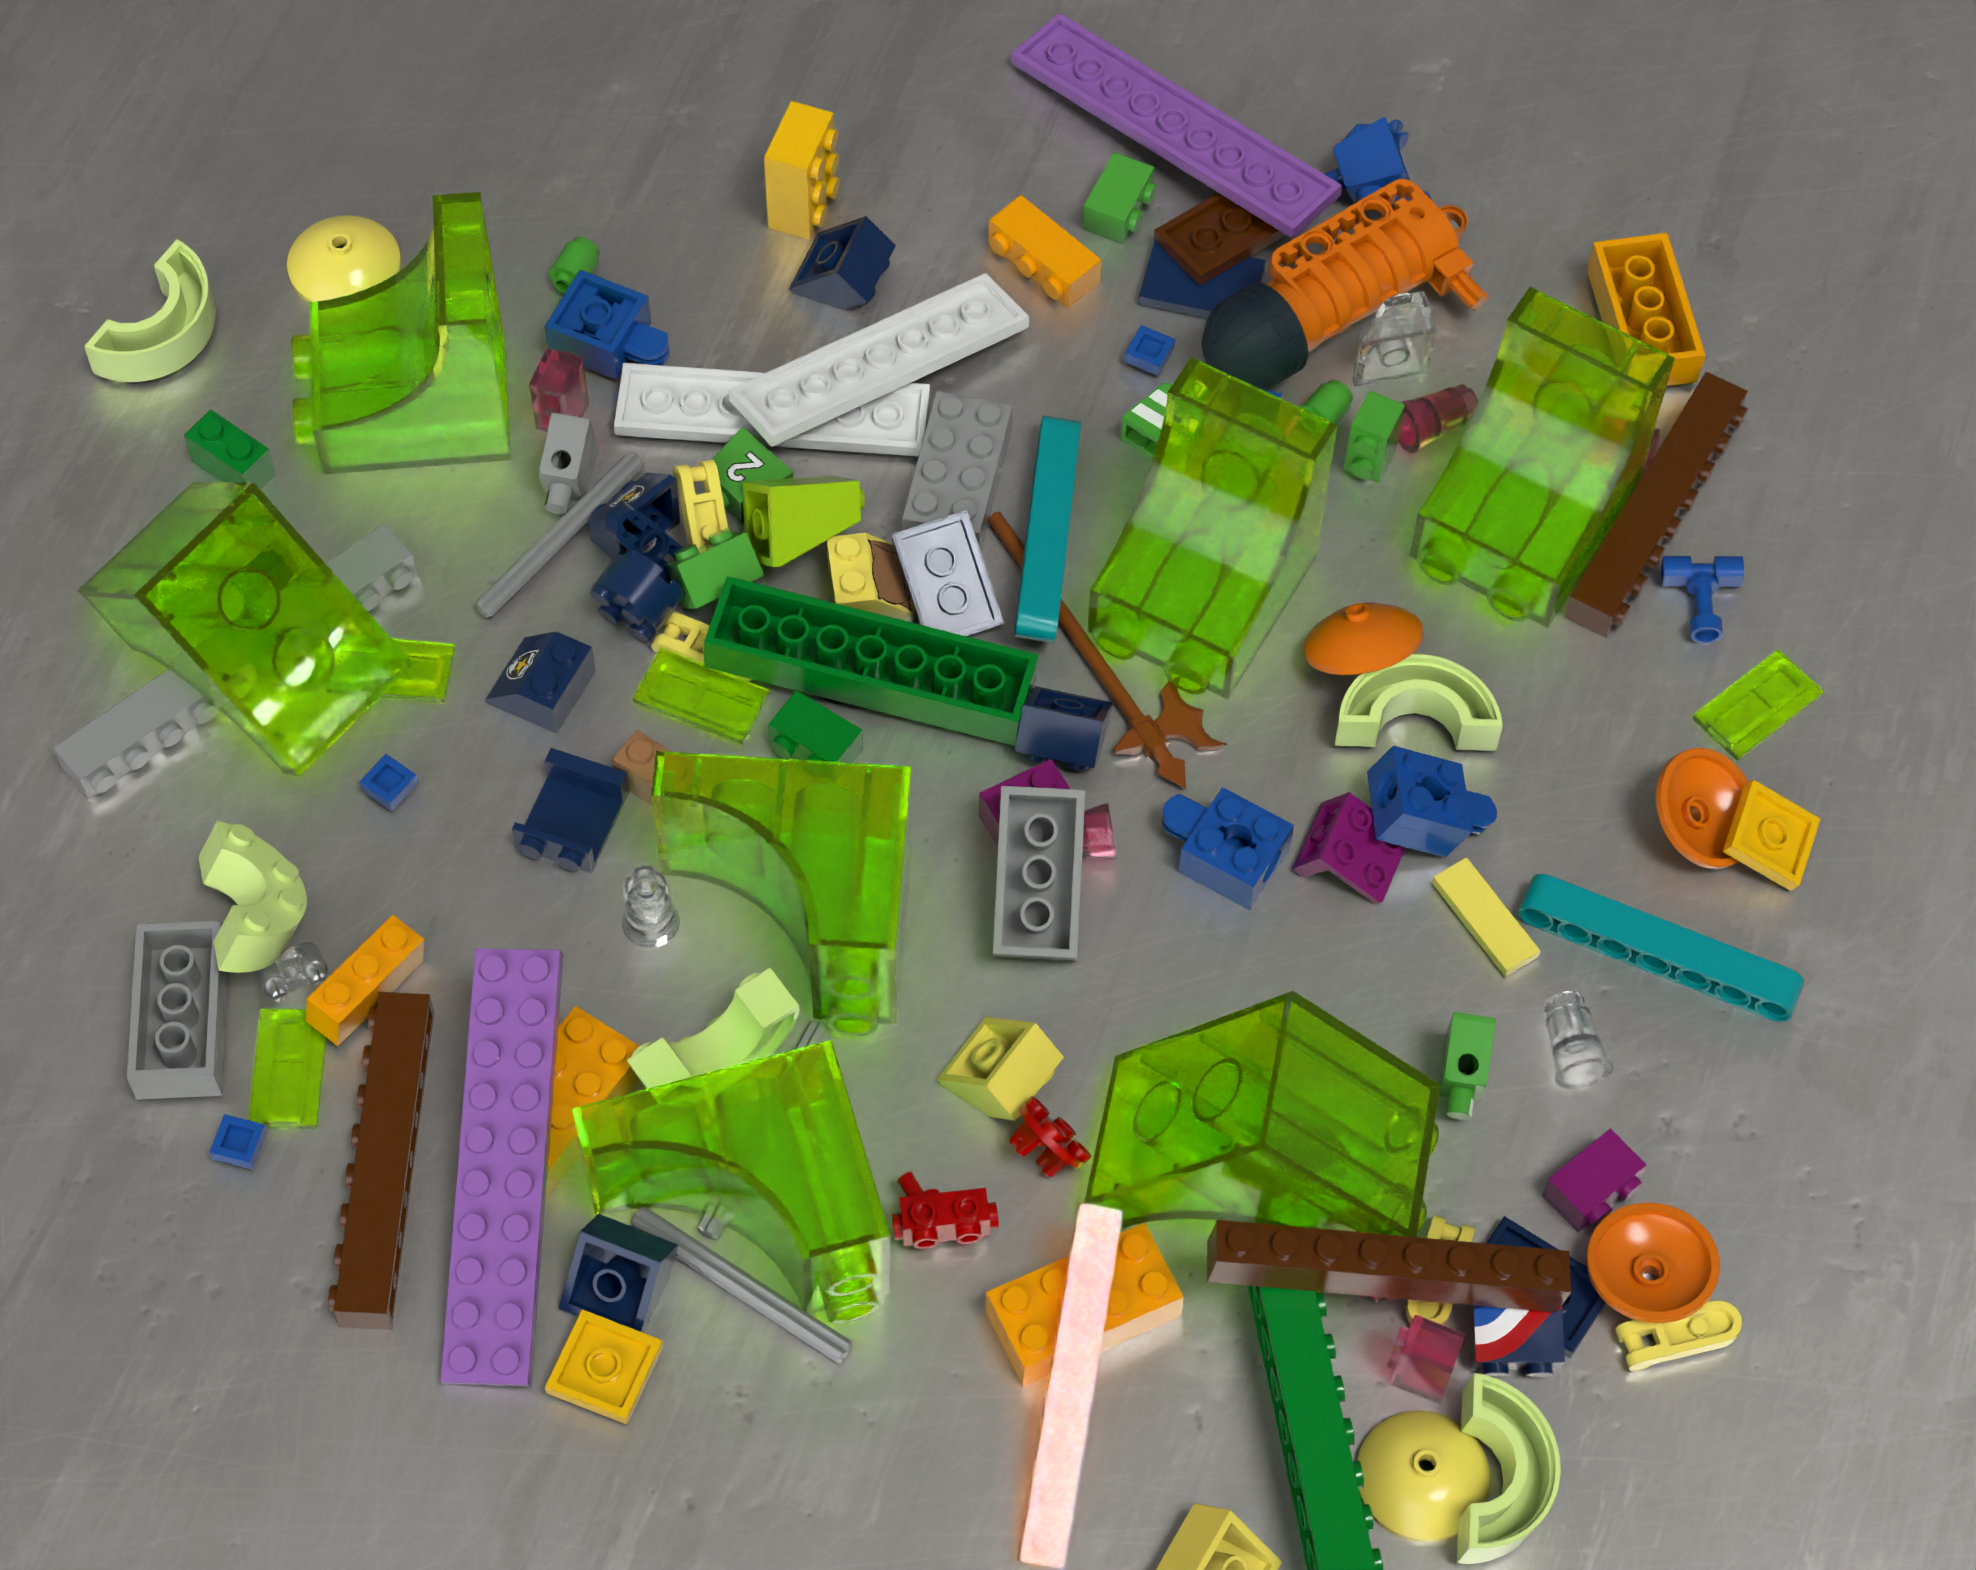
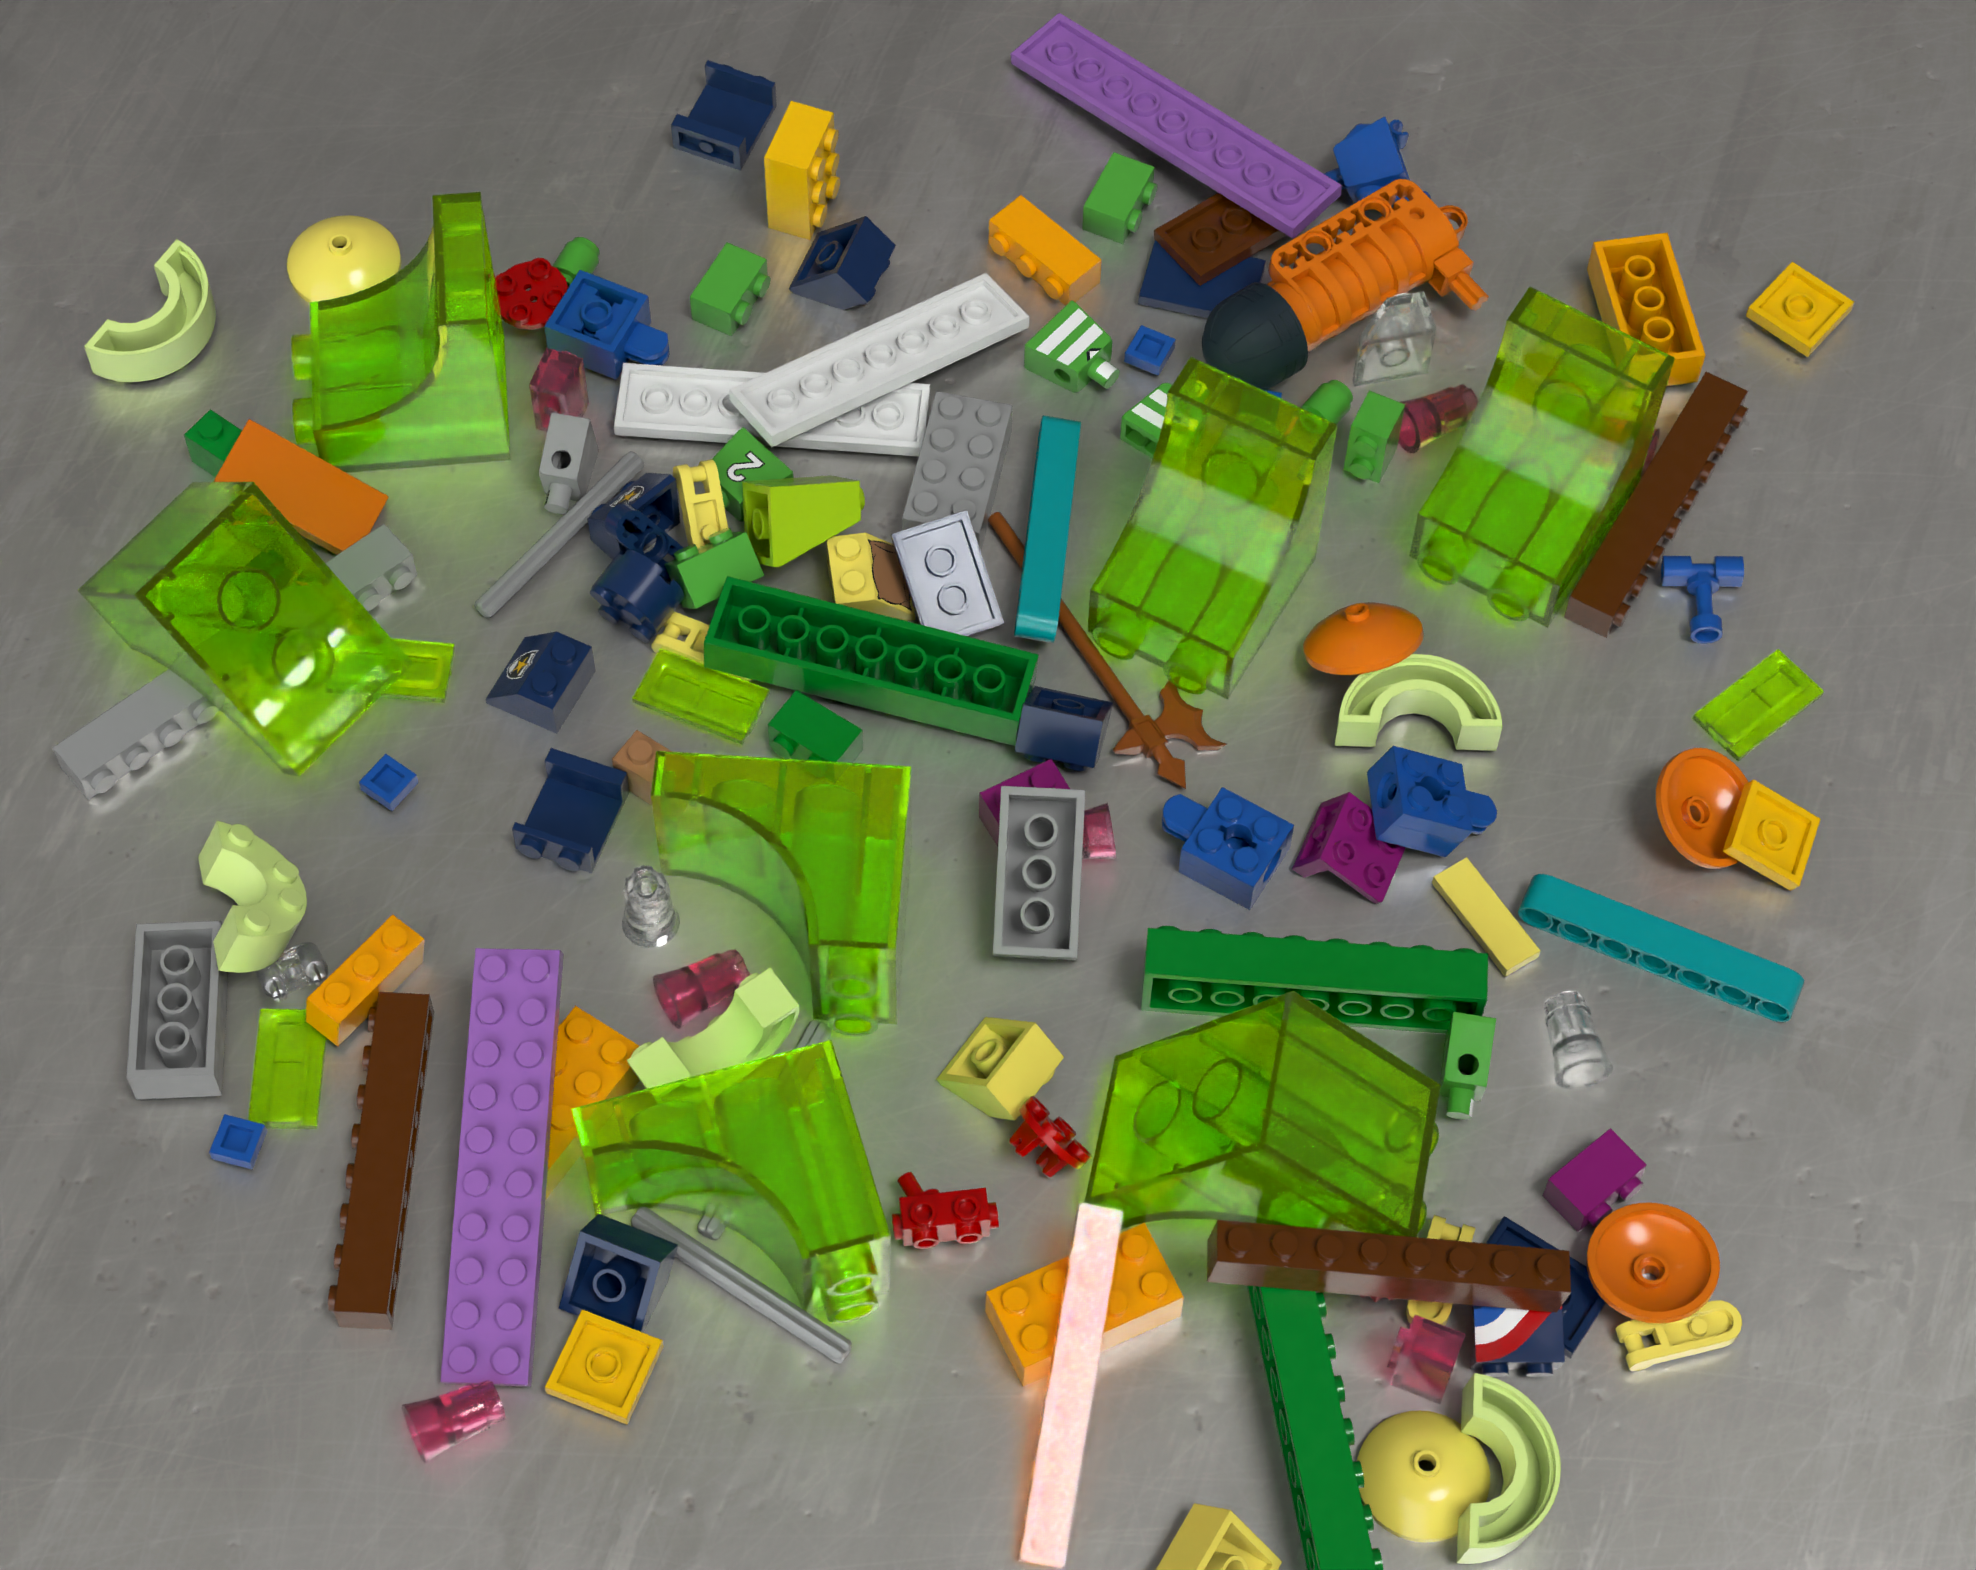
(306, 490): none -> orange tile
(452, 1417): none -> clear pink plant
(546, 286): none -> red plate
(699, 986): none -> clear pink plant
(726, 116): none -> dark blue panel
(730, 289): none -> bright green brick
(1072, 351): none -> bright green torso
(1351, 981): none -> green brick
(1799, 309): none -> yellow plate

